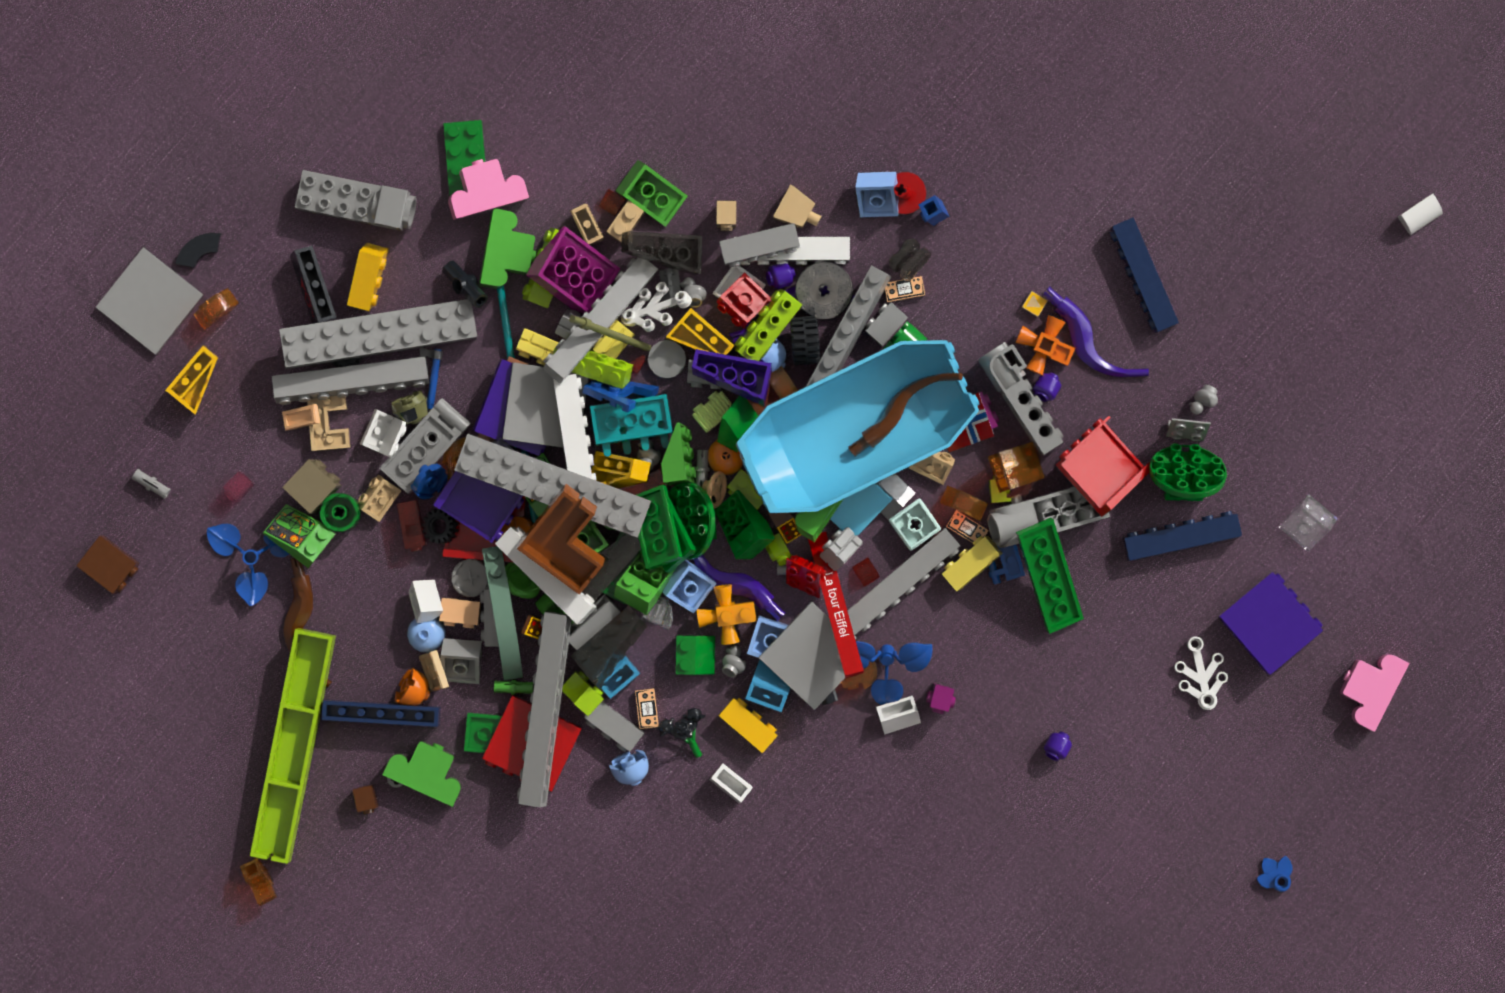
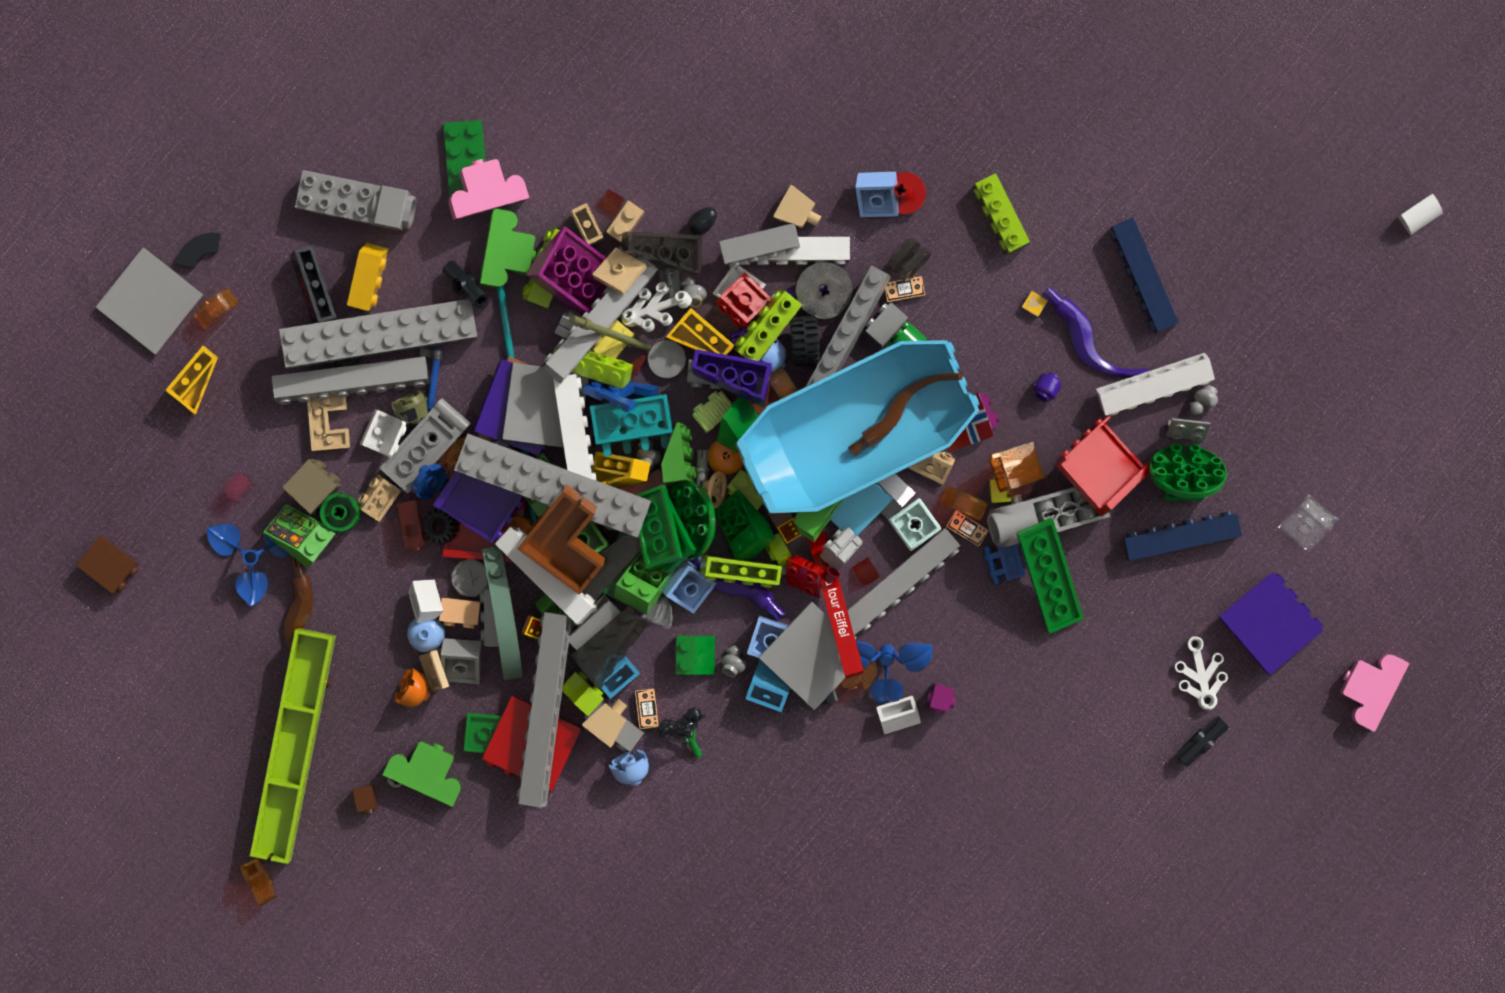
(140, 477): light grey pin -> none
(301, 417): light nougat tile -> none
(381, 713): dark blue brick -> none
(513, 687): bright green pin -> none
(519, 583): bright green piece -> none
(535, 345): light yellow brick -> none
(607, 722): none -> tan torso
(619, 271): none -> tan plate
(651, 193): bright green slope -> none
(702, 221): none -> black animal
(726, 215): tan brick -> none
(727, 614): light orange brick -> none
(731, 783): white brick -> none
(741, 570): none -> lime brick
(748, 724): yellow brick -> none
(780, 275): dark purple head -> none
(831, 575): none -> dark red hinge
(933, 210): blue brick -> none
(971, 562): light yellow brick -> none
(1001, 213): none -> lime brick
(1010, 384): light grey brick -> none
(1045, 345): orange brick -> none
(1057, 746): dark purple head -> none
(1155, 384): none -> white brick
(1202, 741): none -> black piece
(1274, 871): blue plate -> none

